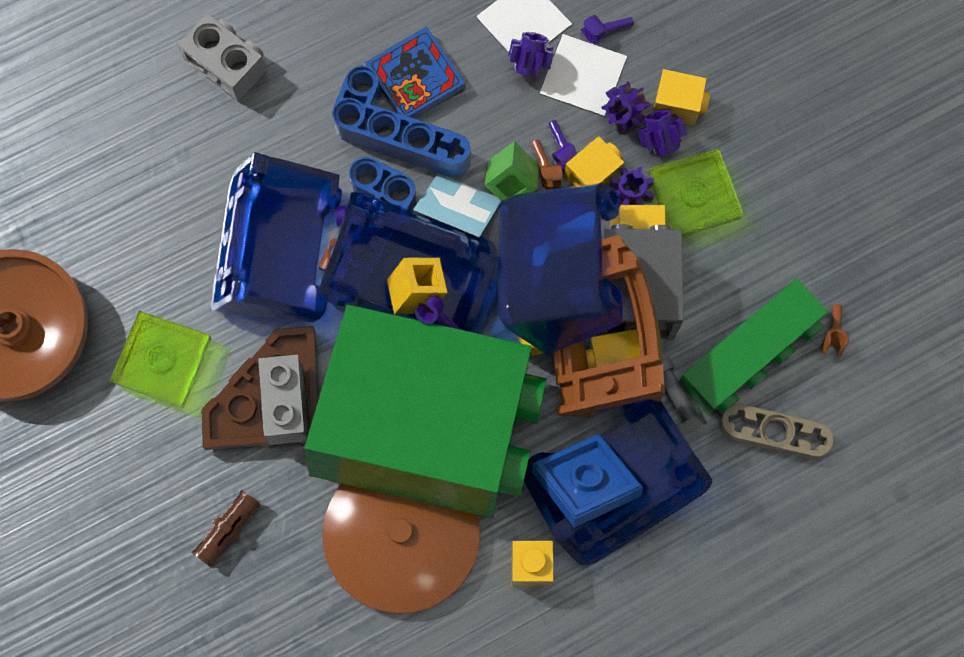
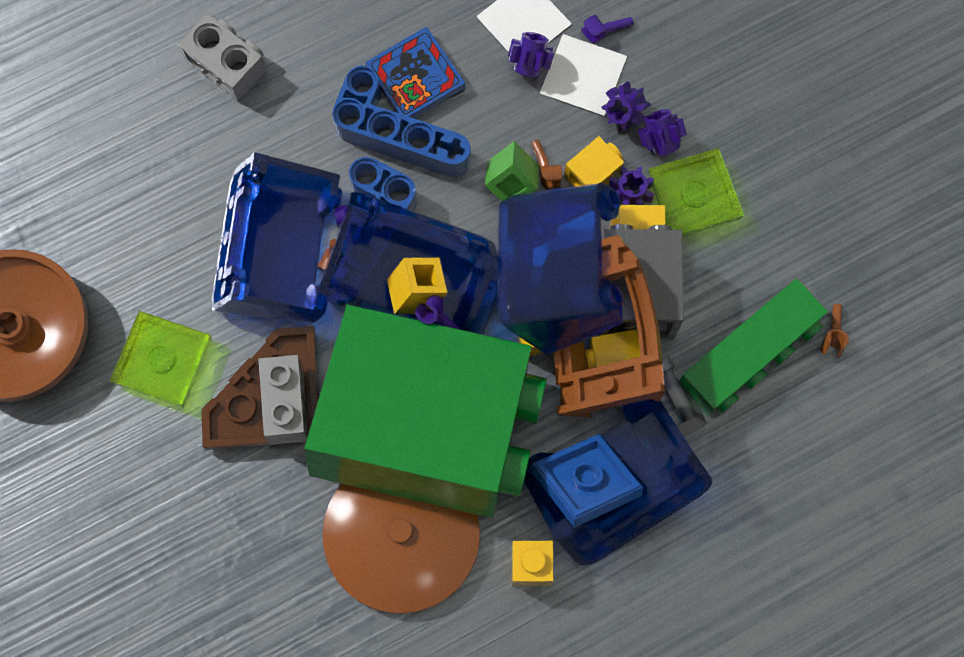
(226, 528): reddish brown pin -> none
(458, 204): medium azure sticker -> none
(566, 151): dark purple hand -> none
(682, 95): yellow brick -> none
(801, 447): dark tan beam -> none

